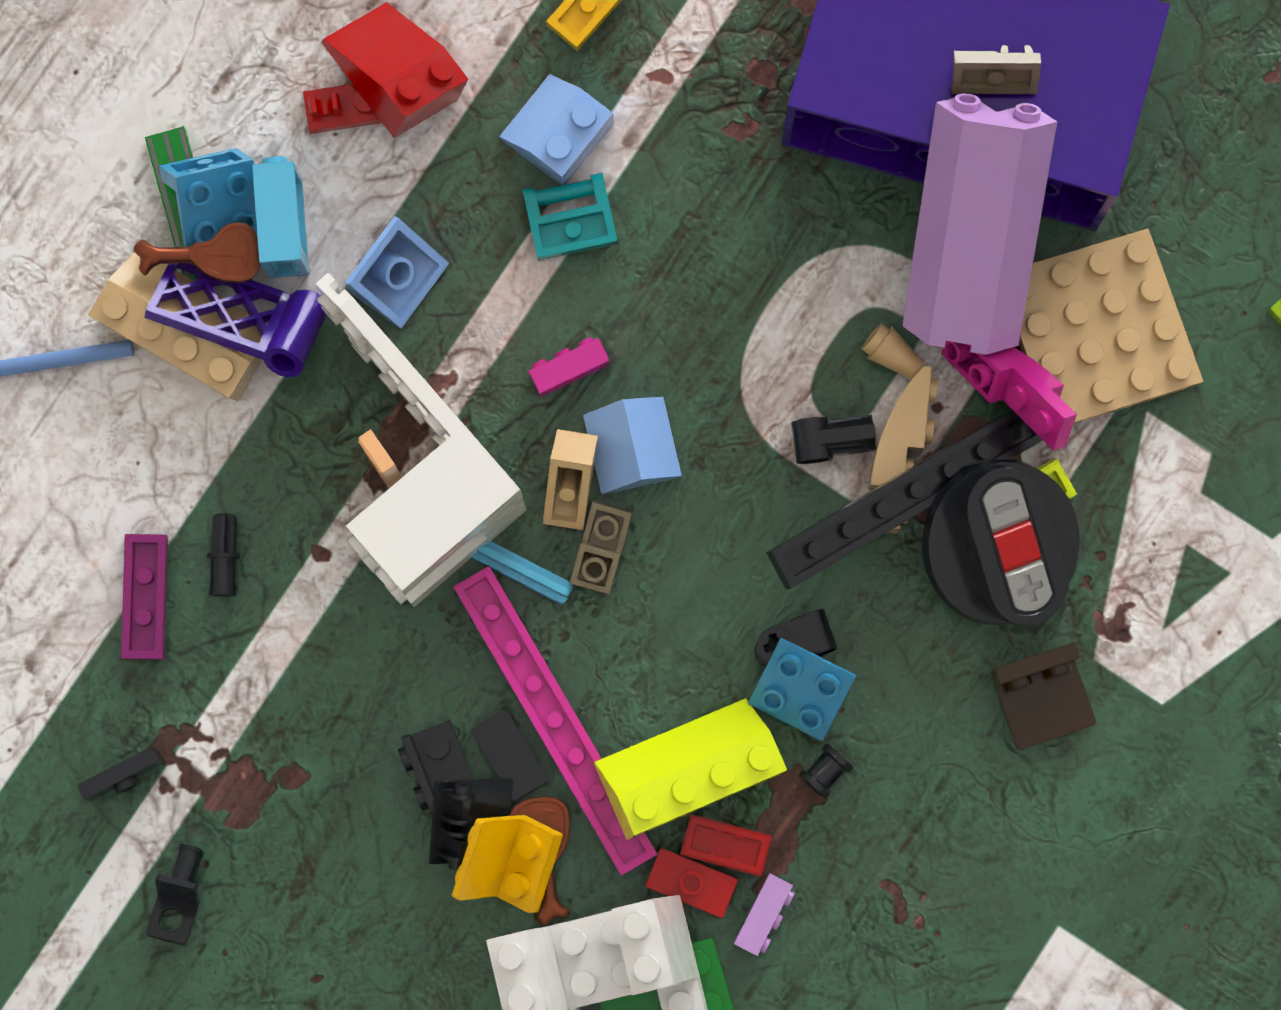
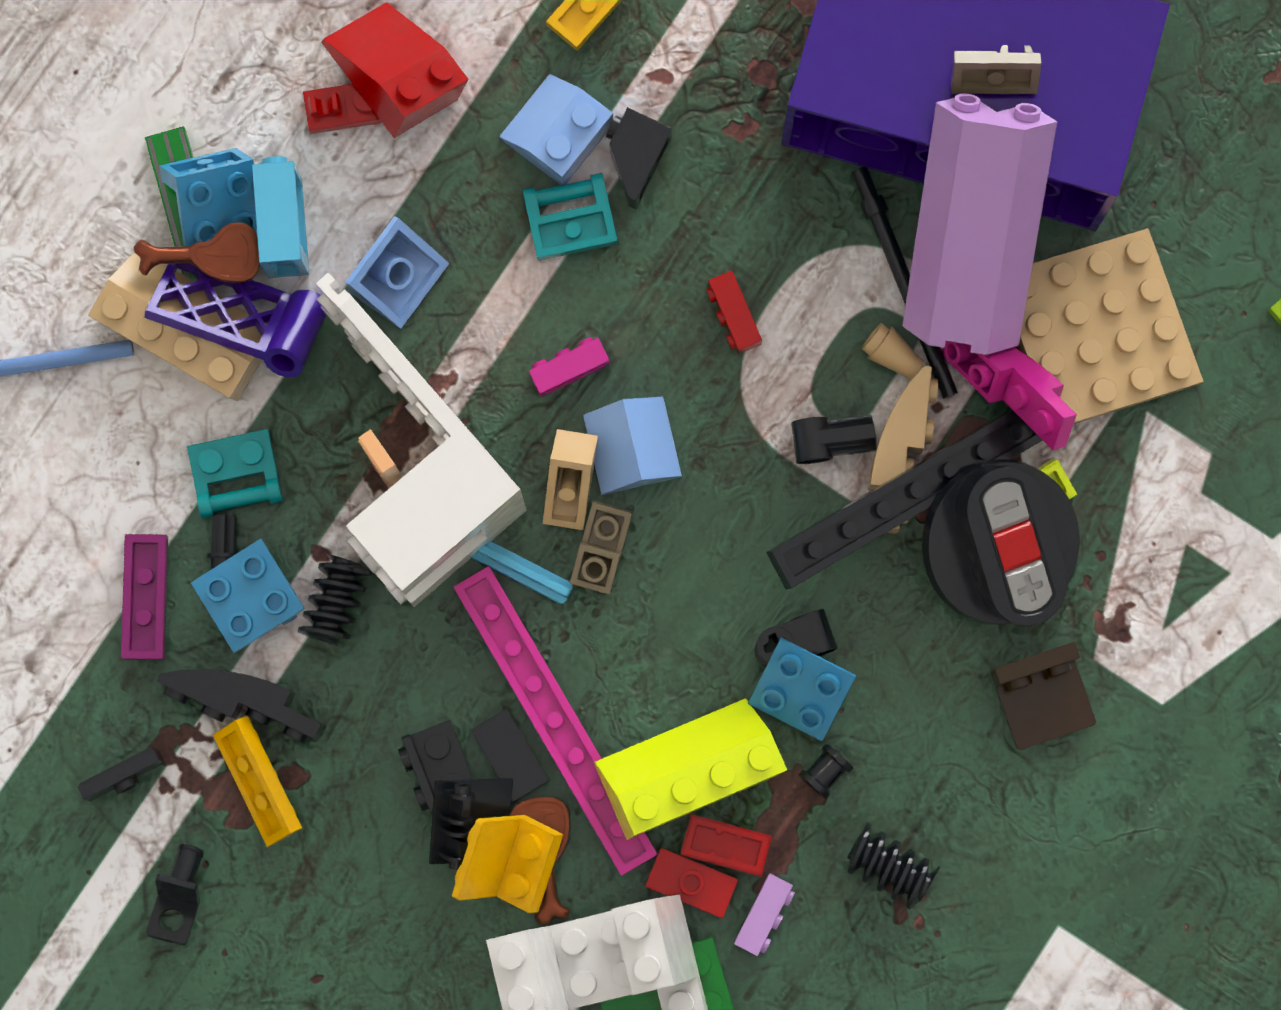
(228, 692): none -> black slope
(232, 460): none -> teal plate
(248, 595): none -> dark azure hinge
(257, 781): none -> yellow plate
(334, 600): none -> black piece
(636, 151): none -> black slope
(733, 312): none -> red piece
(875, 209): none -> black bar
(890, 867): none -> black piece

